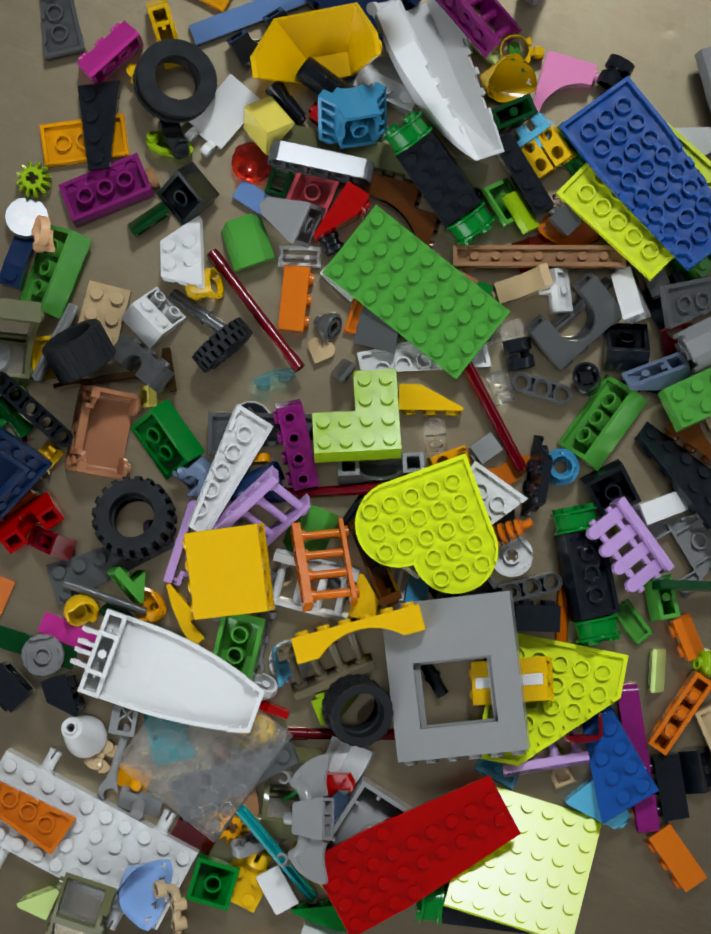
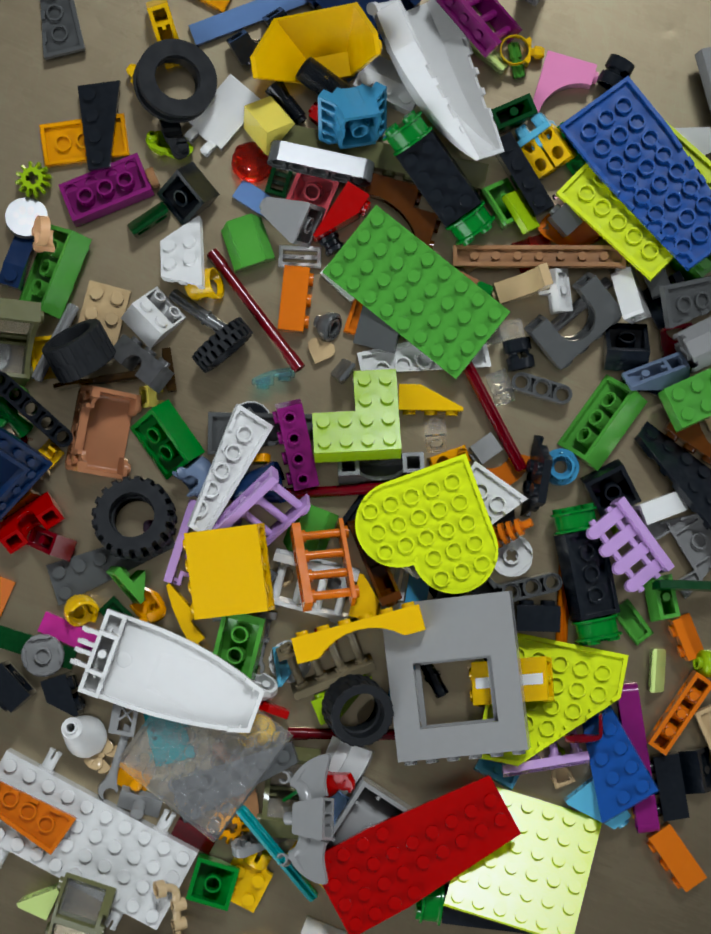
(105, 597): dark grey bar -> none
(110, 52): dark pink slope -> none
(137, 893): light blue piece -> none
(277, 889): white panel -> none
(320, 913): green slope -> none
(507, 79): yellow piece -> none
(586, 378): black wheel -> none

